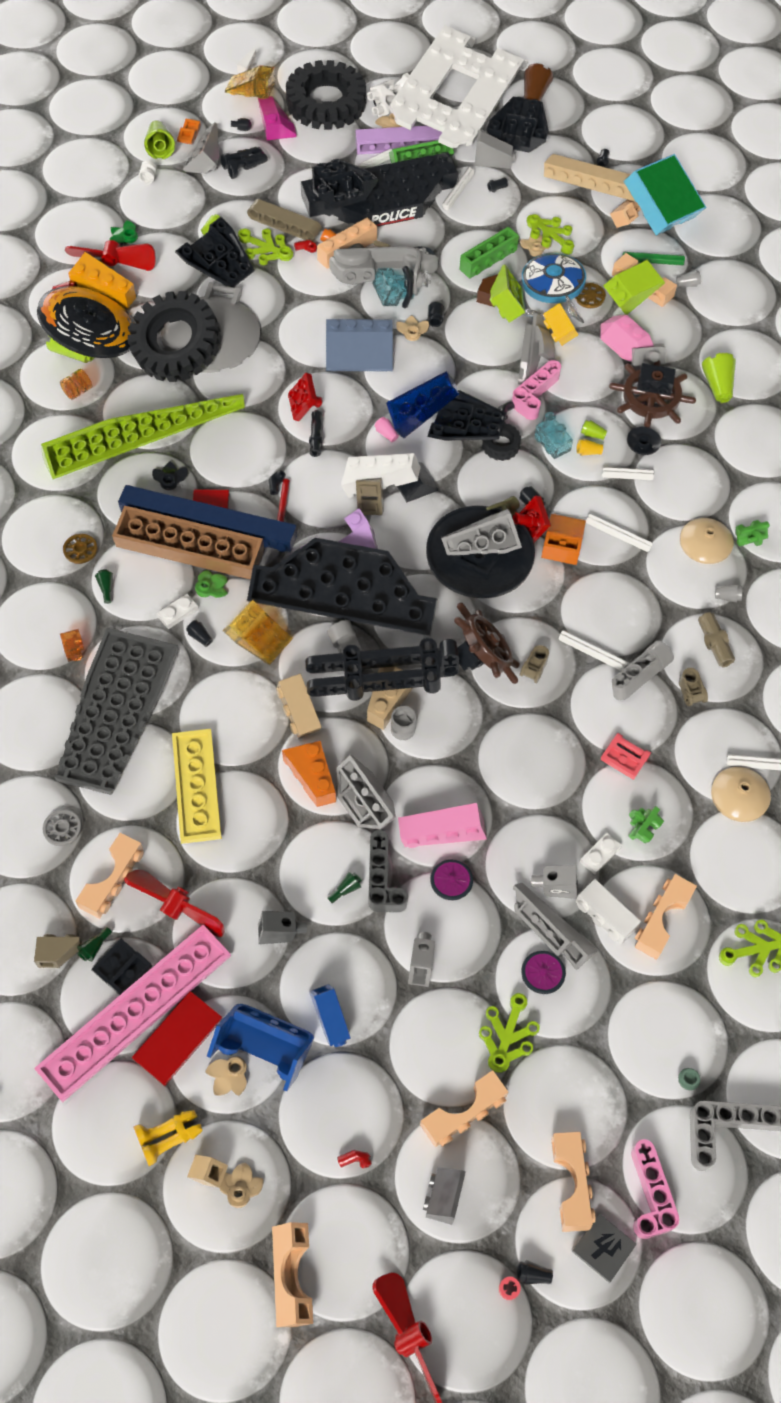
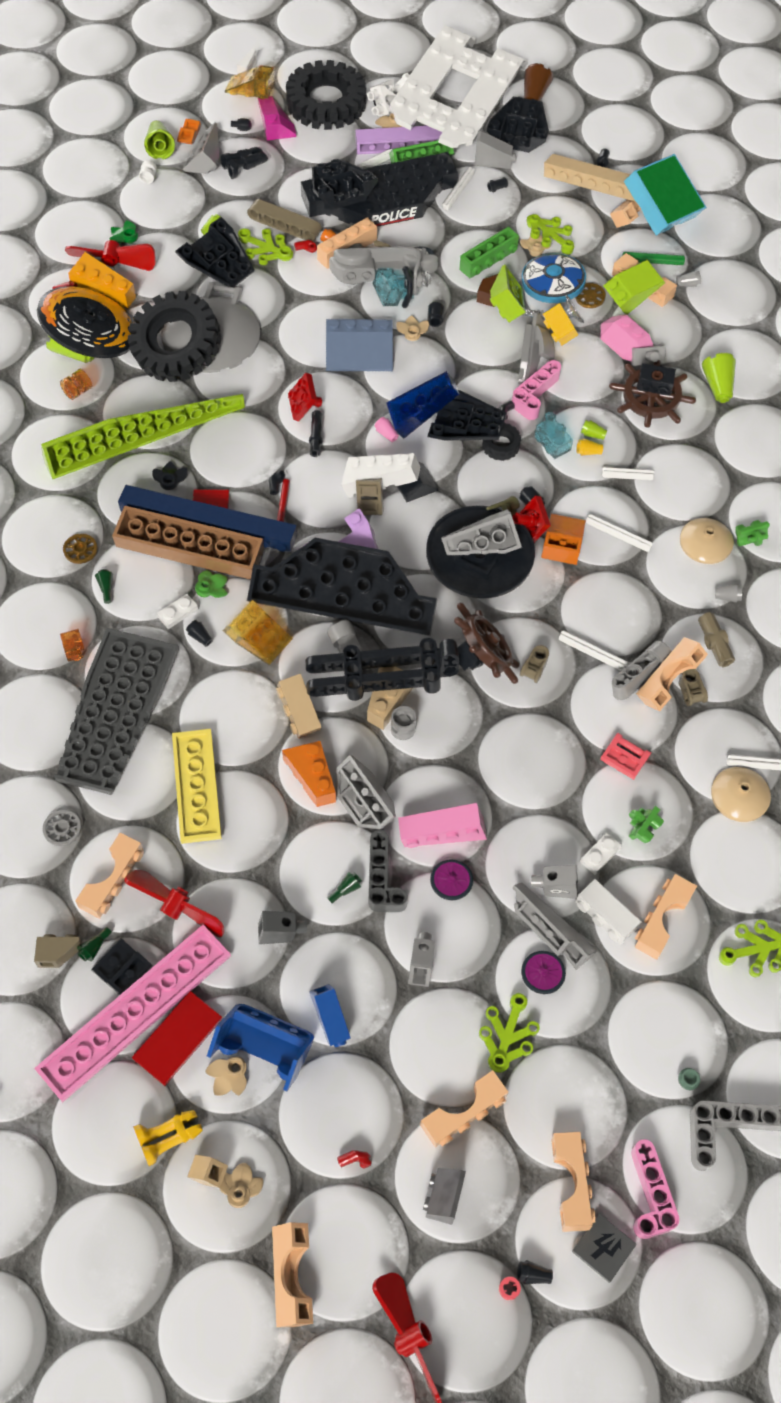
(643, 440): black dish -> none
(685, 656): none -> light nougat arch

